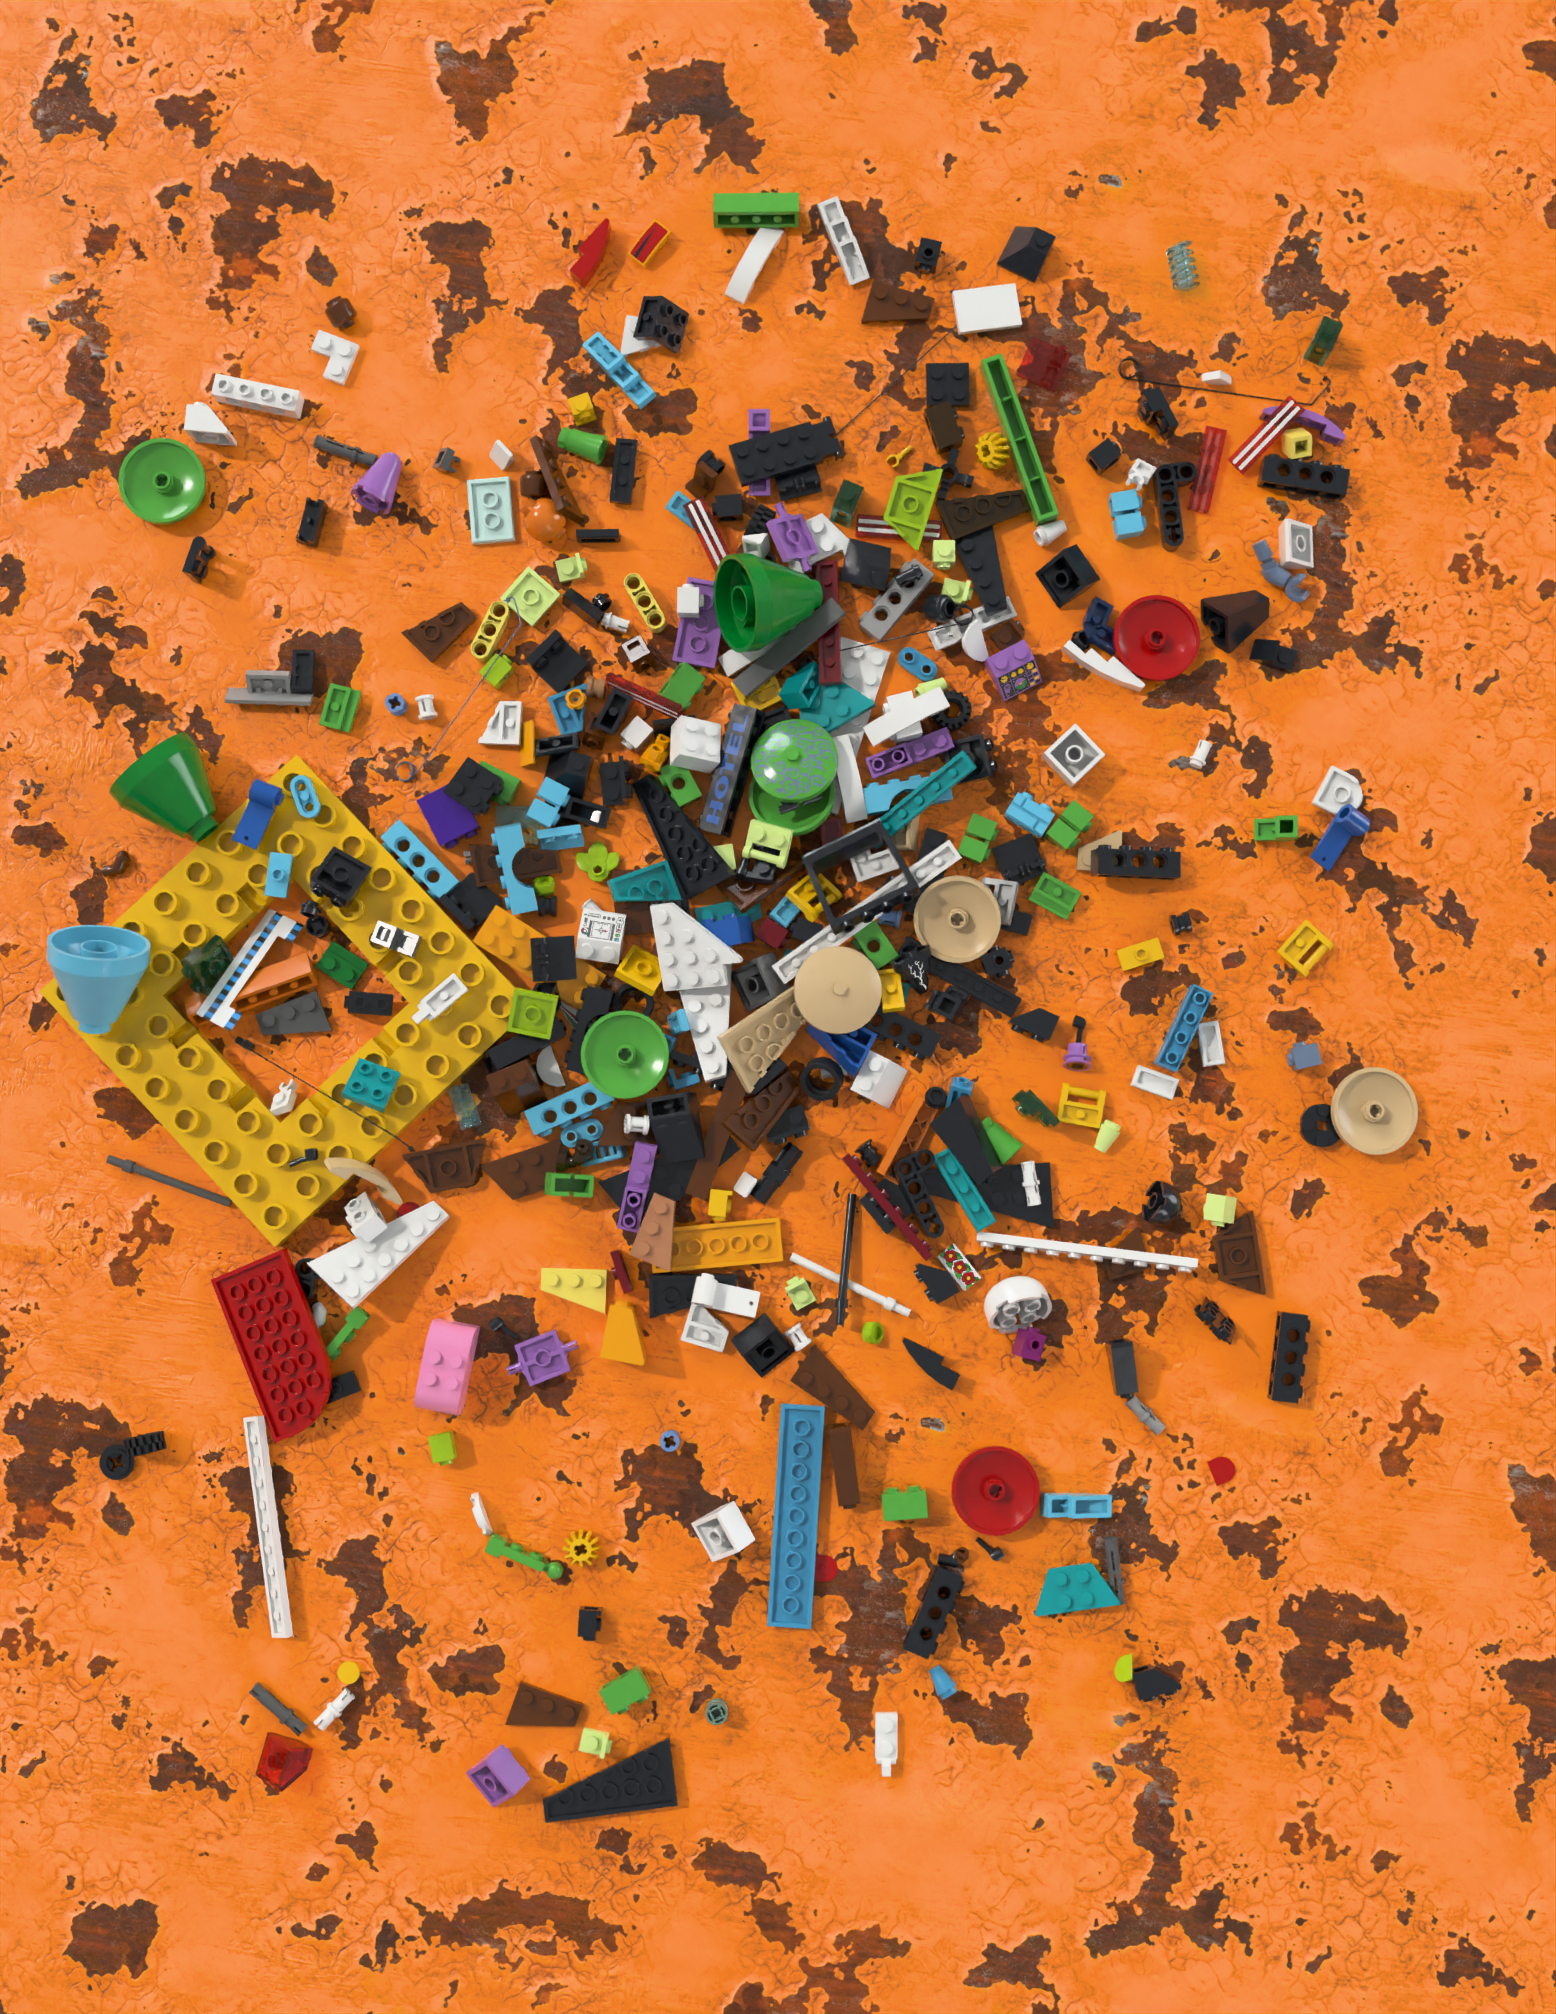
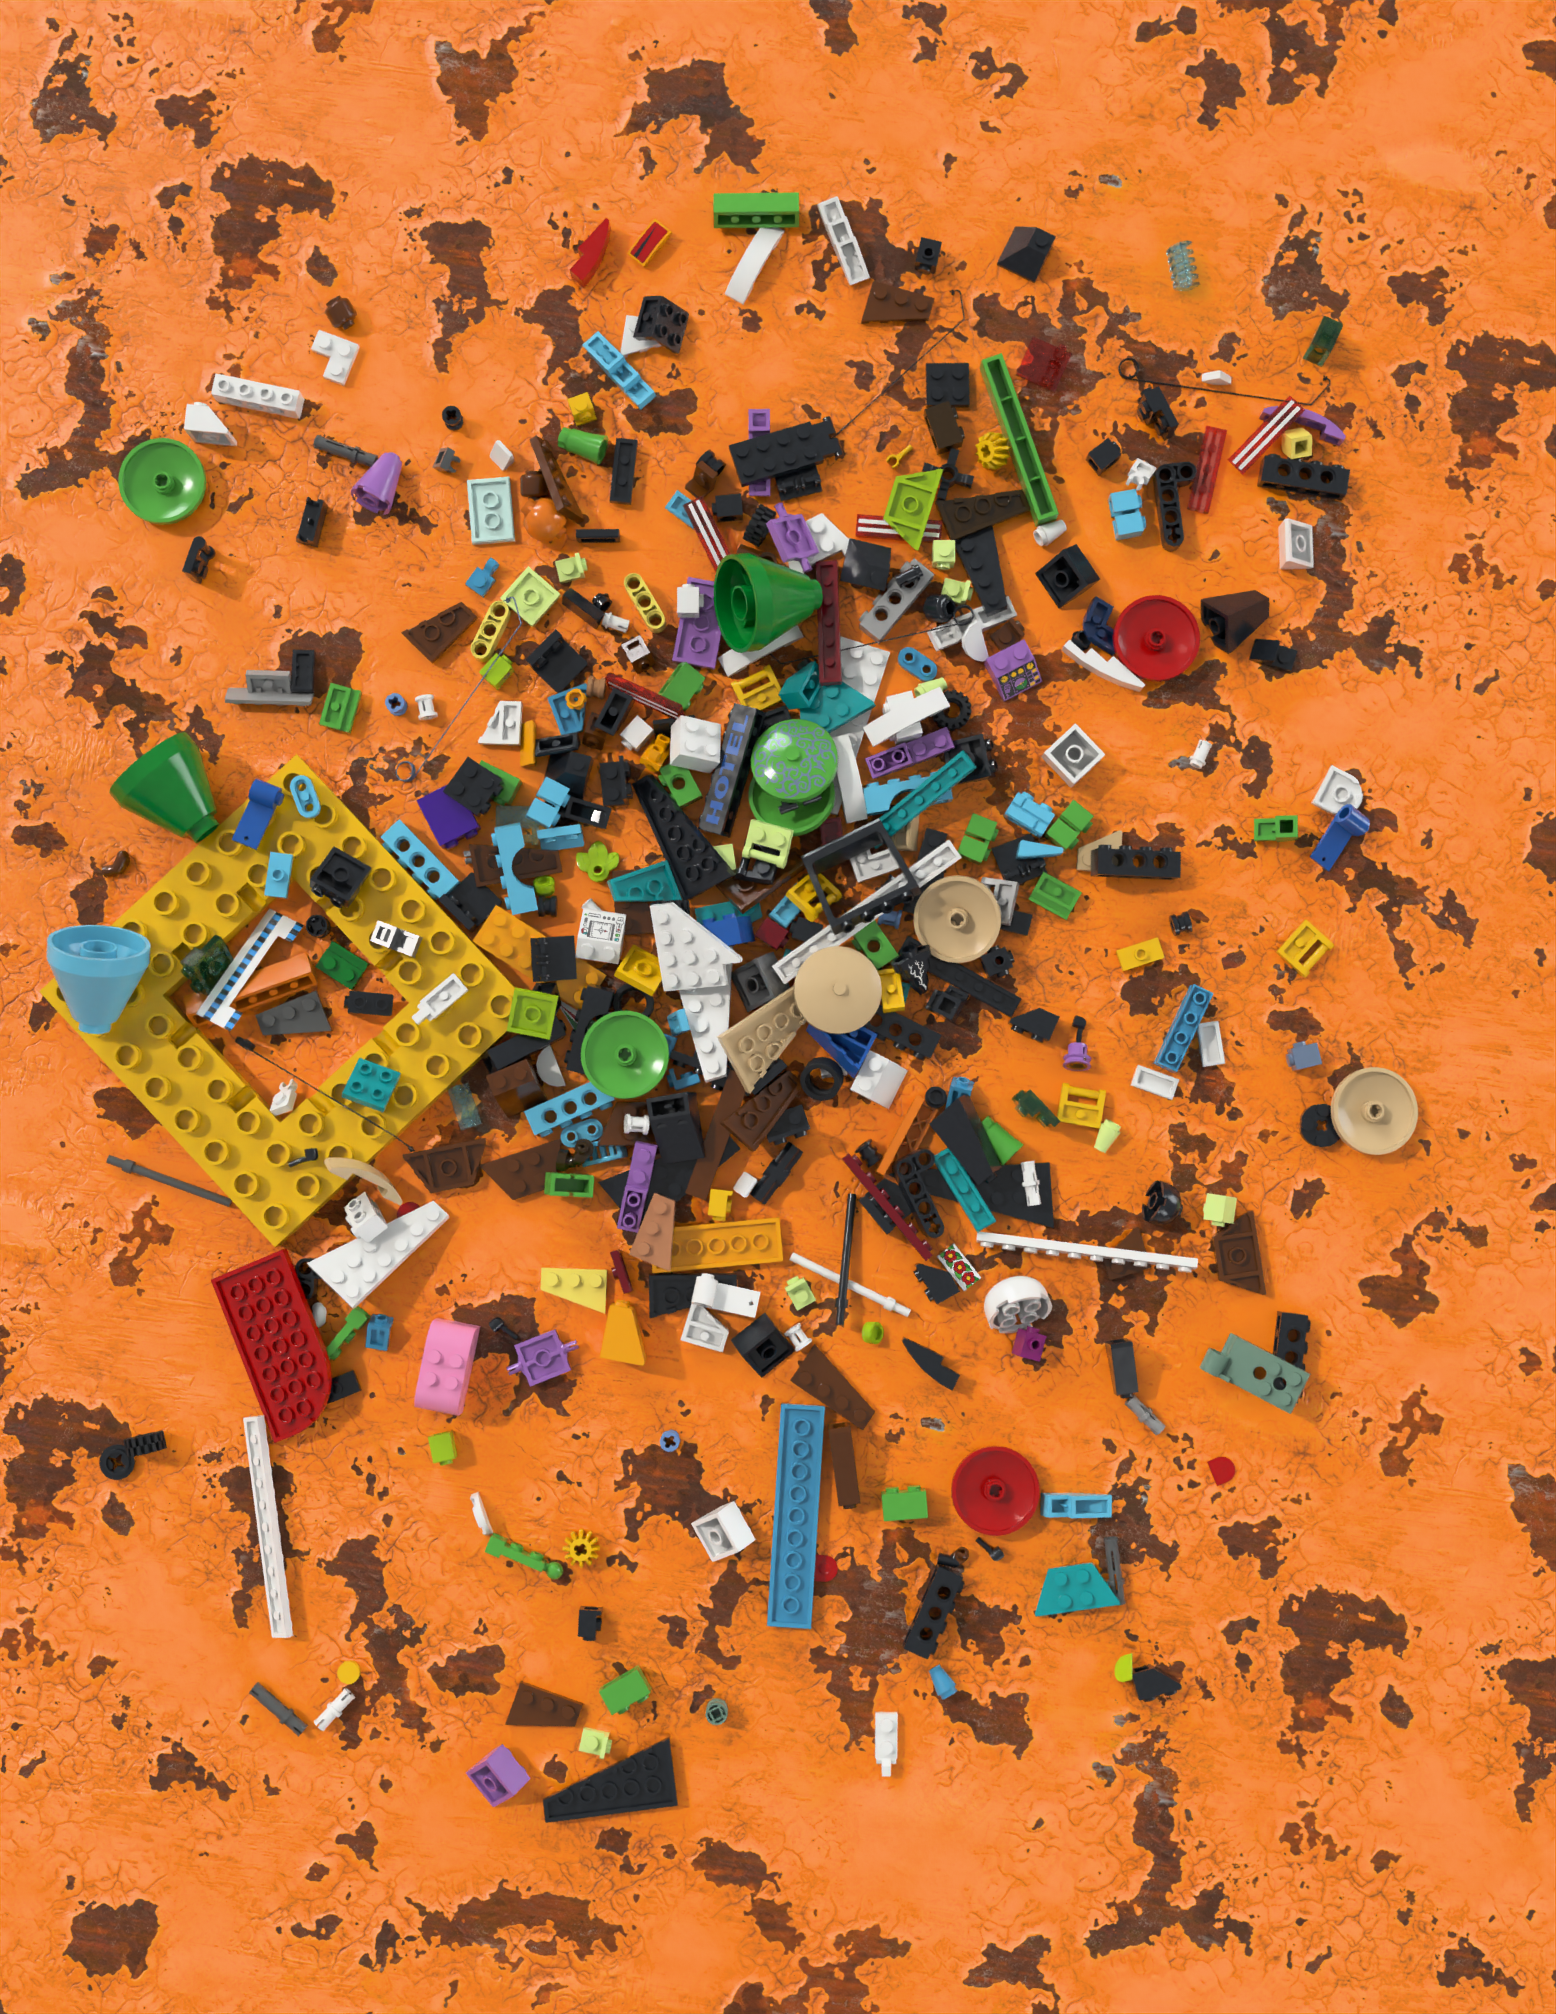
(283, 1760): clear red slope -> none
(310, 909): black plate -> none
(379, 1332): none -> dark azure bracket
(454, 412): none -> black bush
(481, 580): none -> dark azure plate
(756, 544): white slope -> none
(789, 648): dark grey tile -> none
(847, 502): clear green torso -> none
(986, 308): white tile -> none
(1030, 850): none -> medium azure slope
(1222, 1326): black hinge -> none
(1238, 1364): none -> sand green hinge
(1278, 576): sand blue piece -> none

